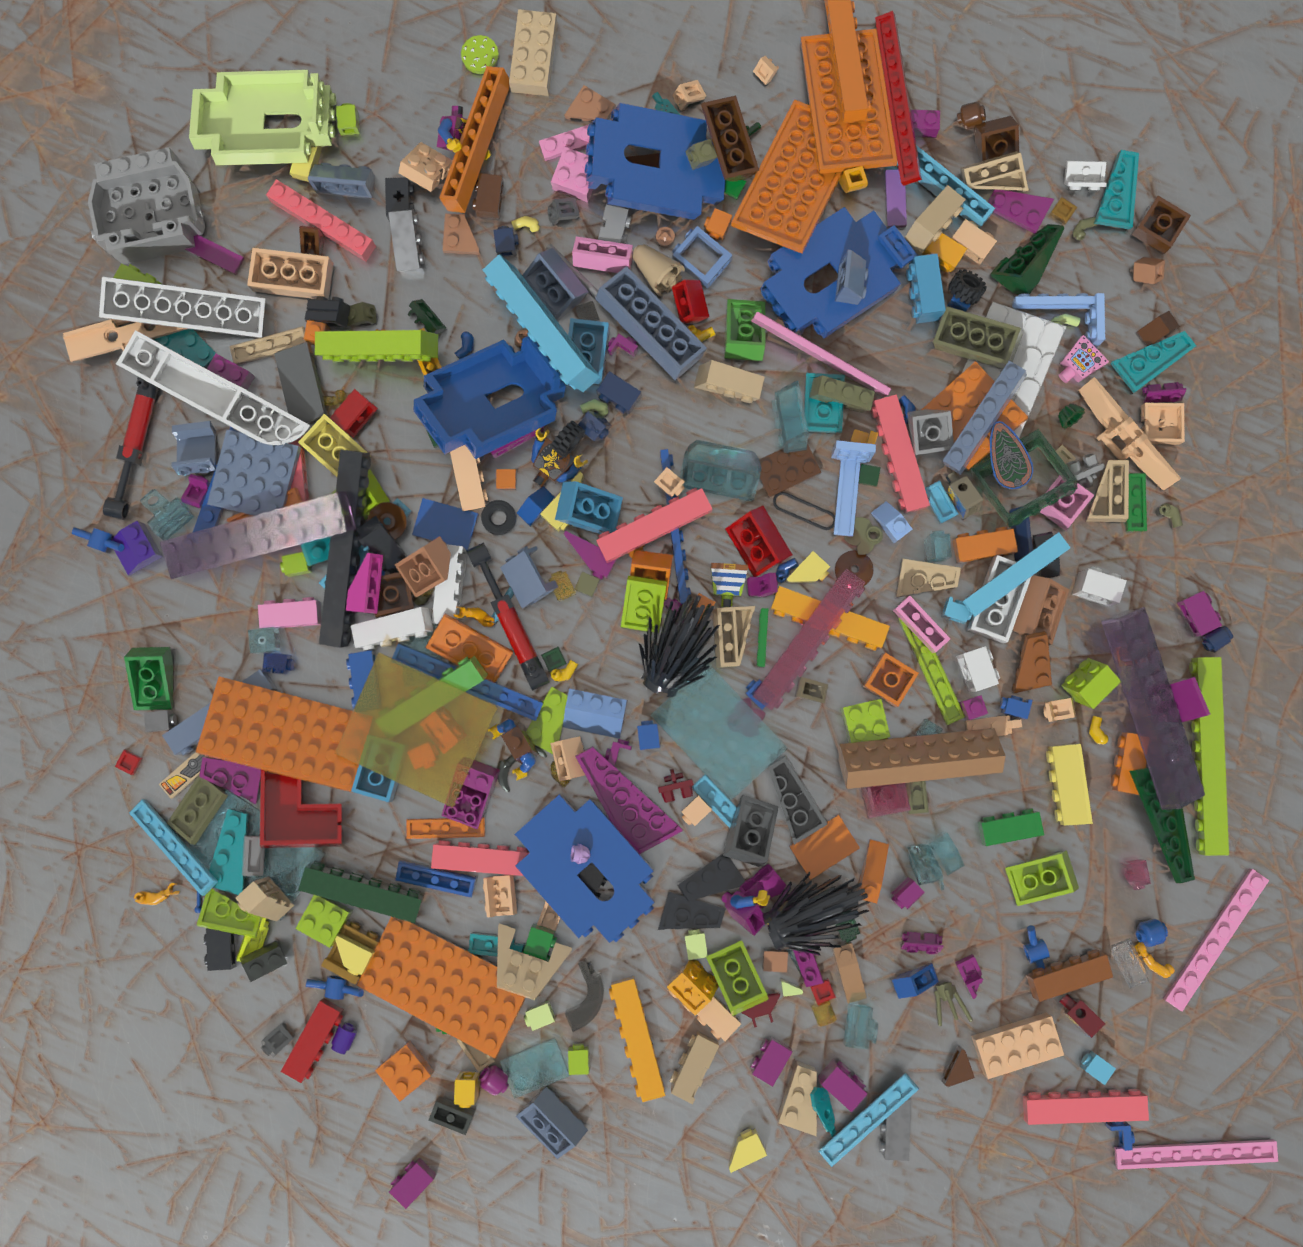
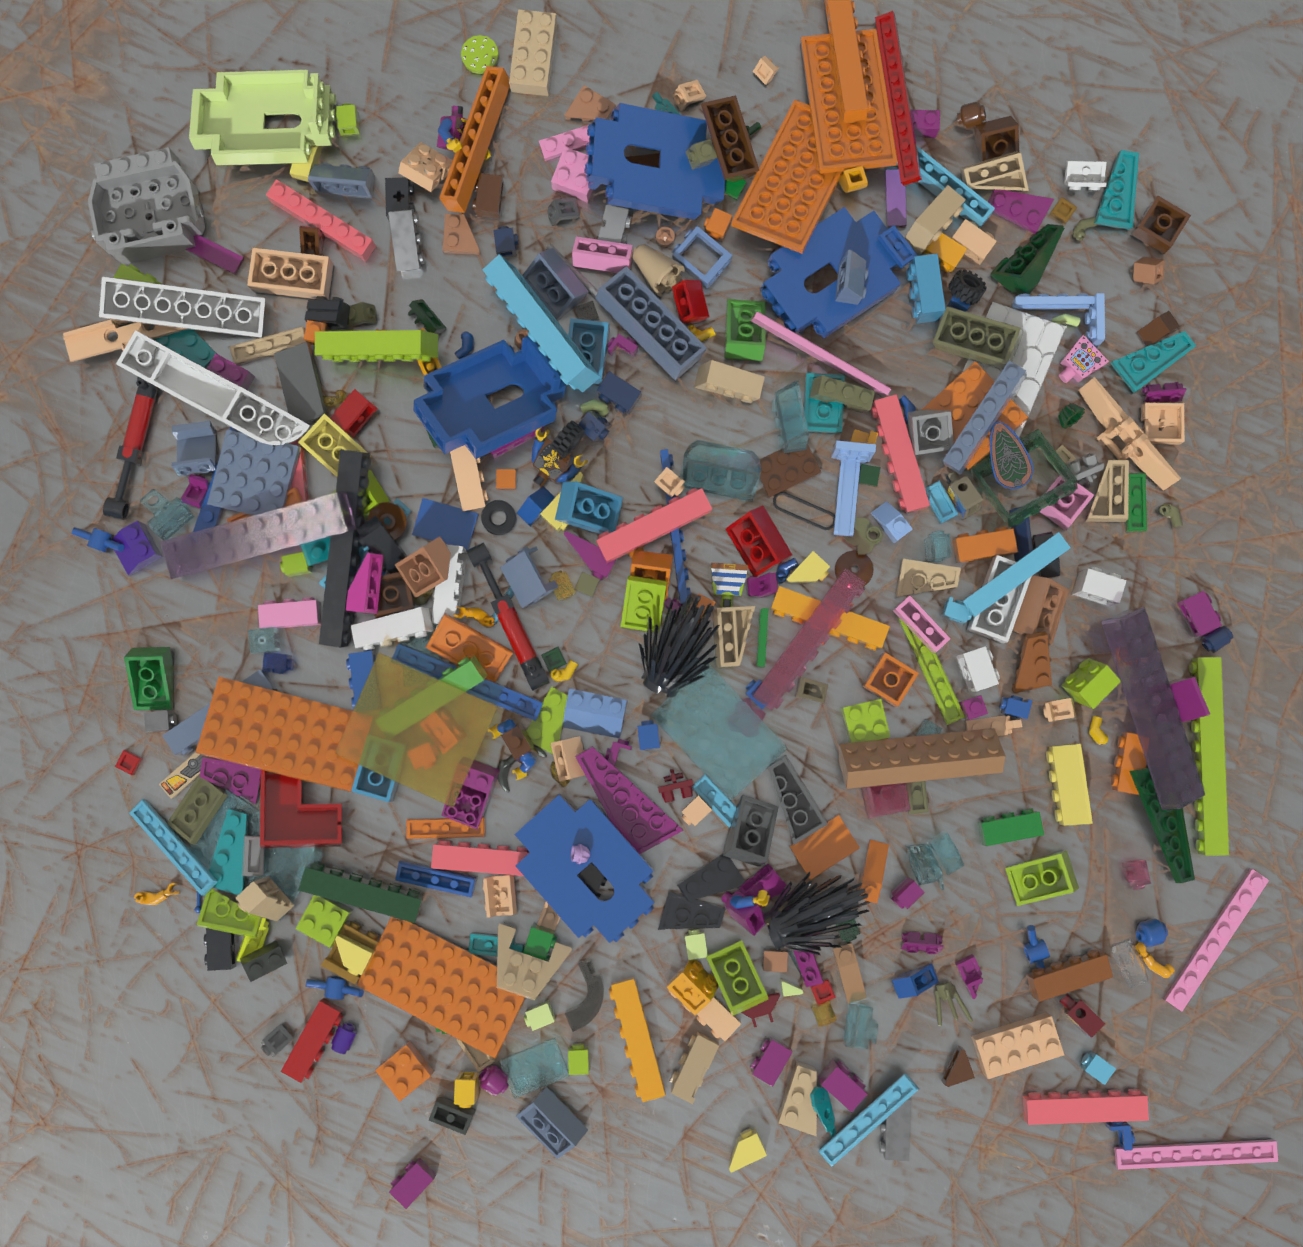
(526, 221): light yellow arm -> none

